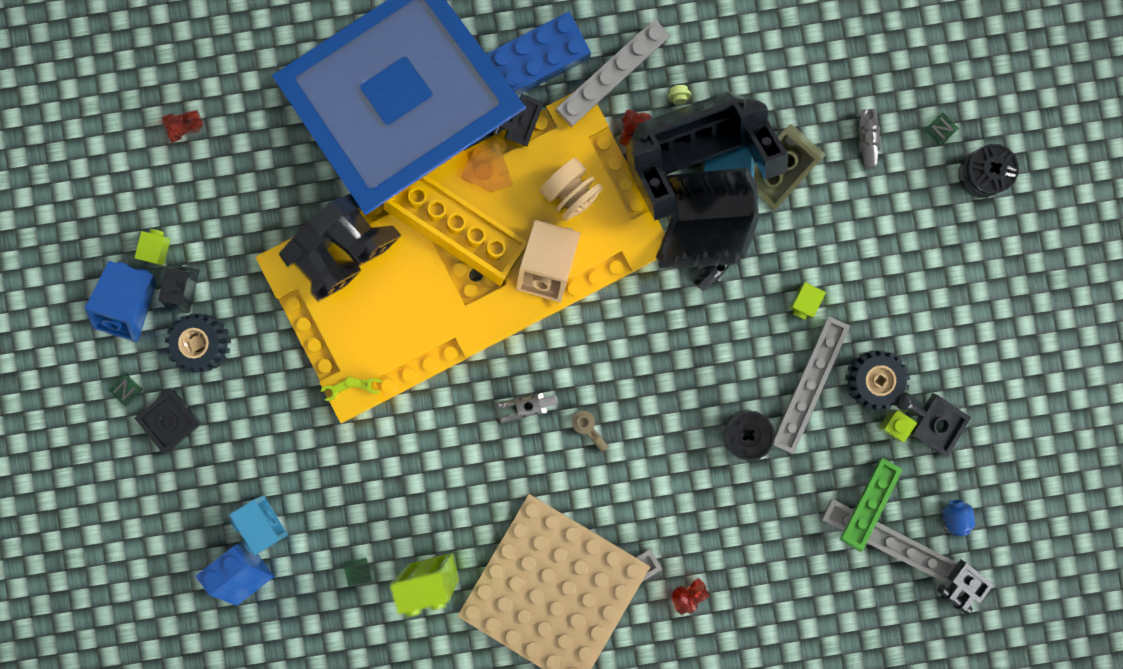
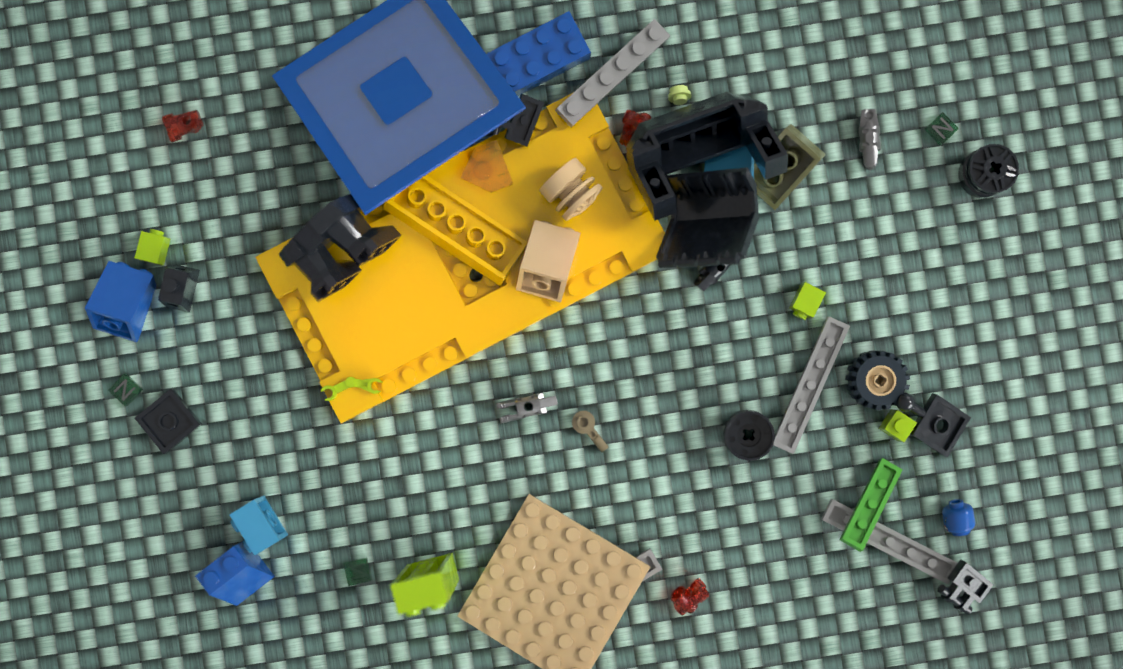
(198, 343): black wheel -> none

